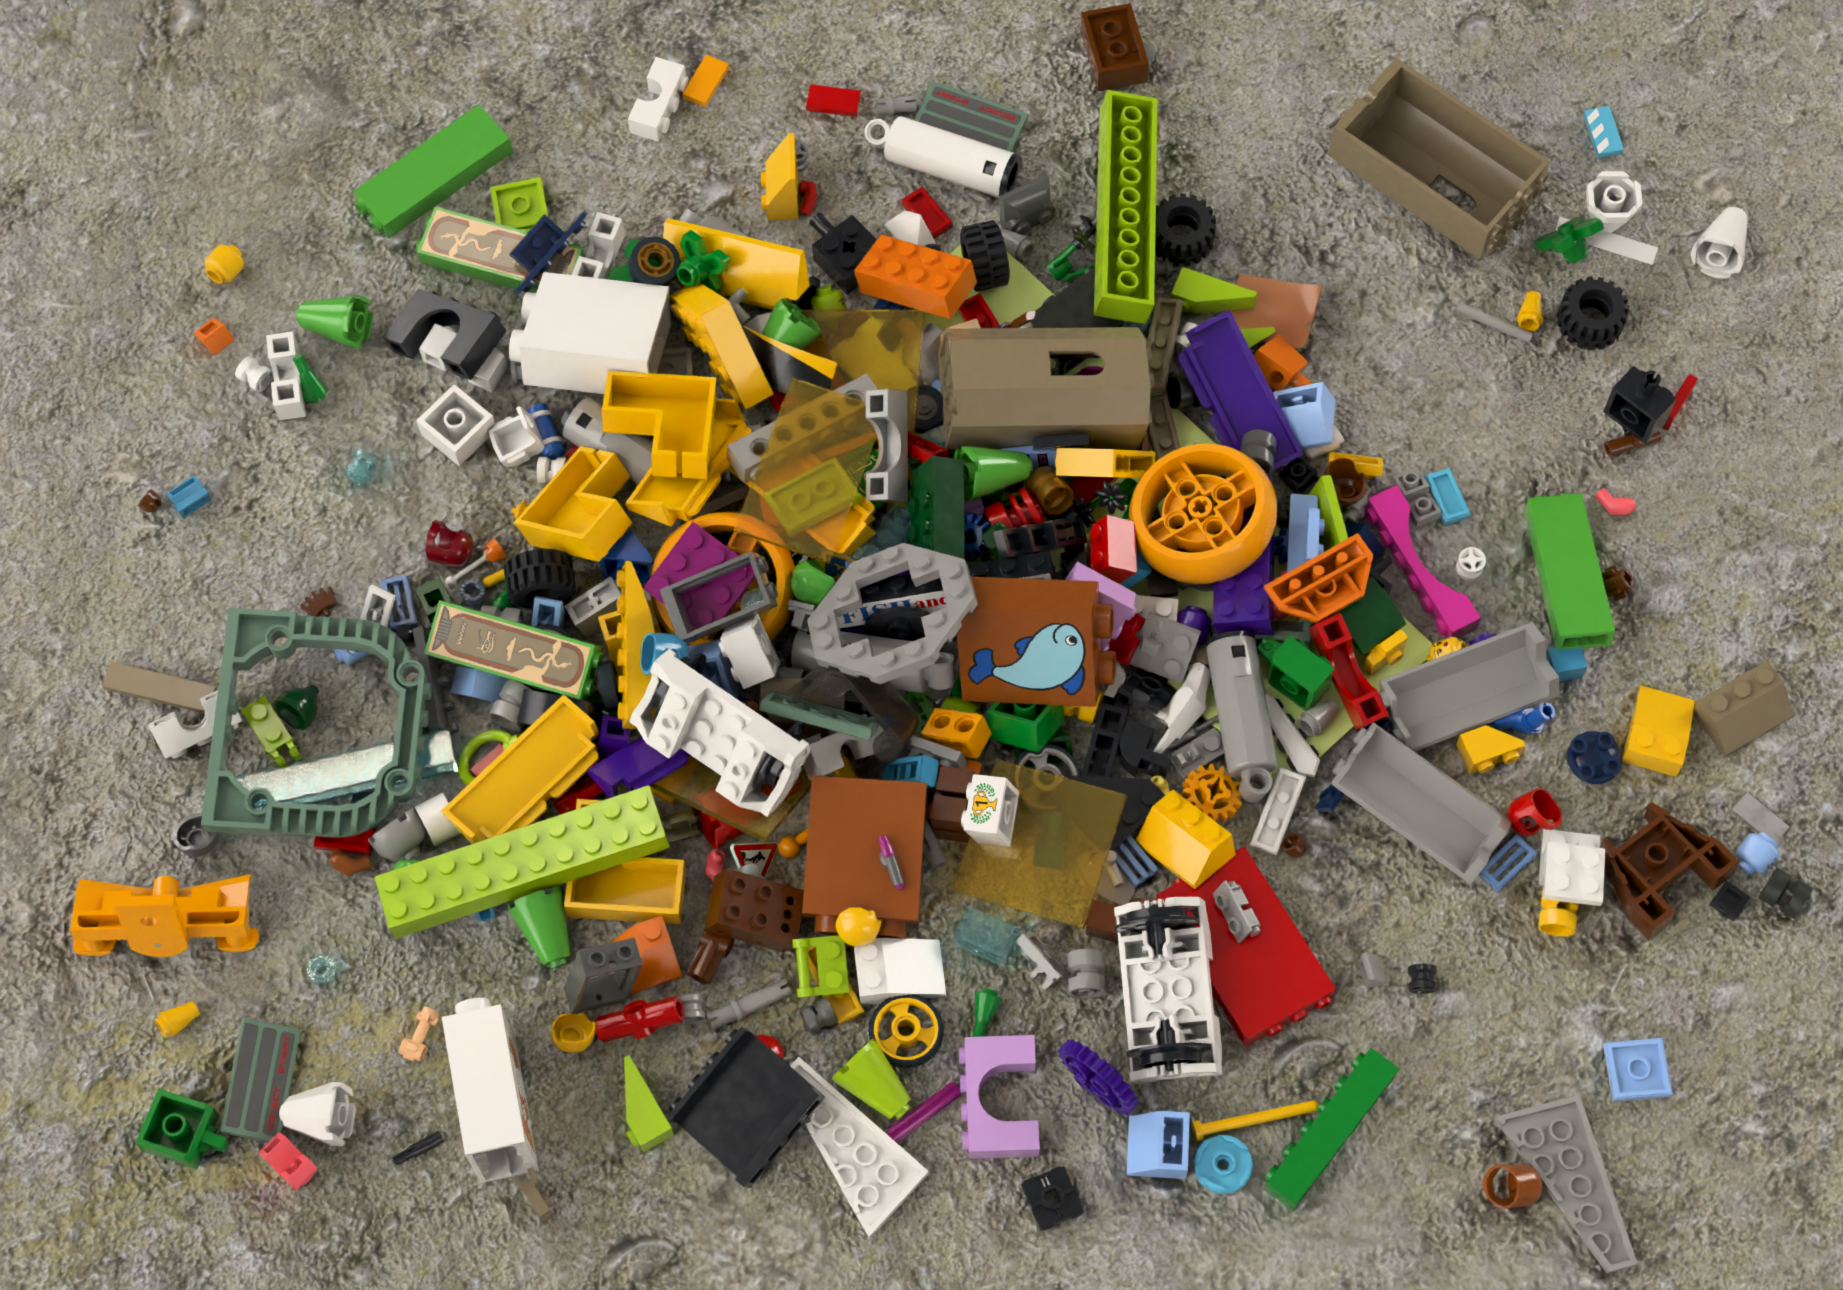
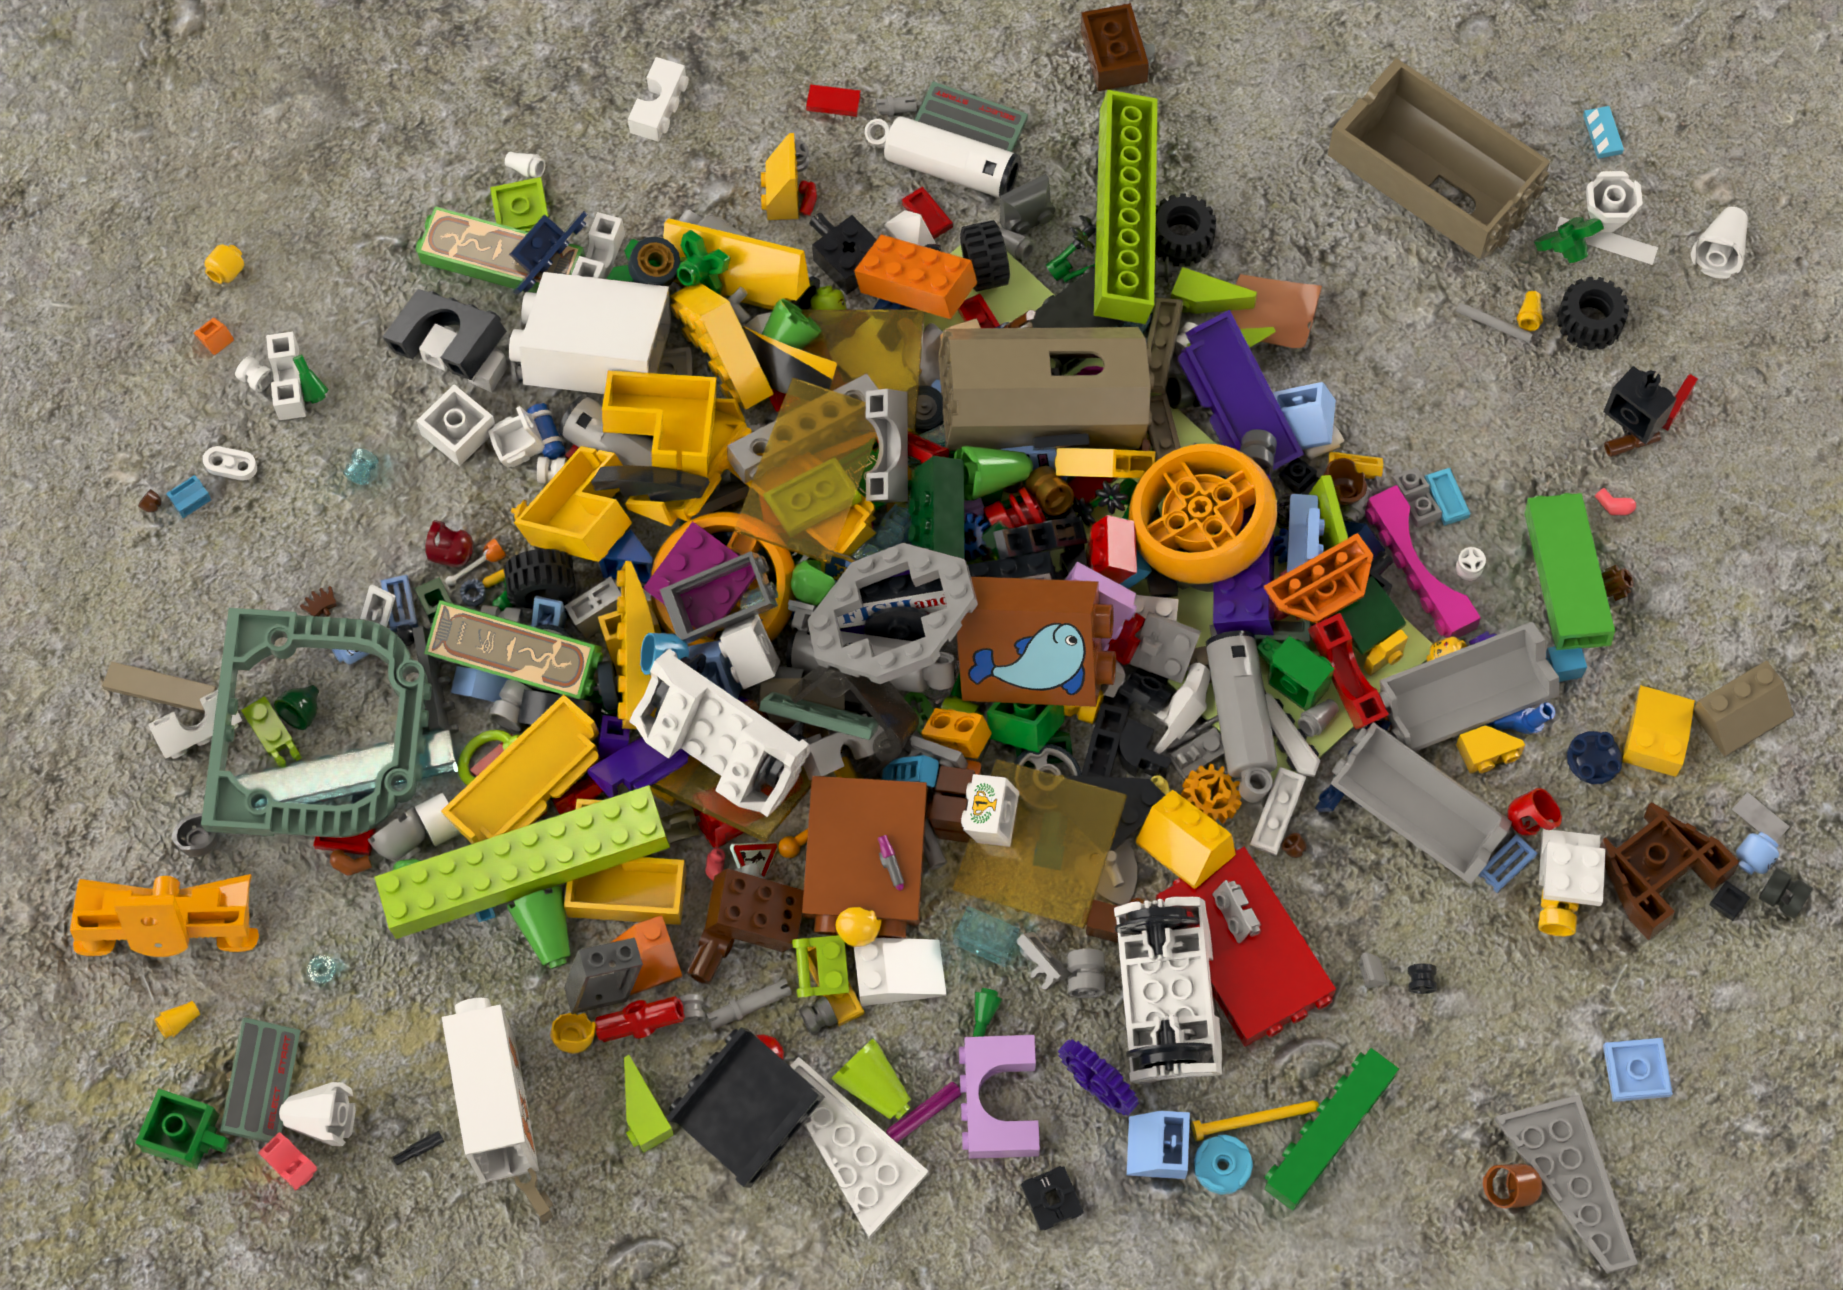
(232, 462): none -> white plate
(338, 319): bright green cone -> none
(413, 1048): light nougat bar -> none
(432, 172): bright green brick -> none
(526, 164): none -> white cone
(657, 482): none -> black slope
(705, 81): light orange tile -> none
(931, 1037): yellow wheel -> none
(1144, 859): medium blue tile -> none
(1197, 619): dark purple head -> none
(1281, 364): orange torso -> none

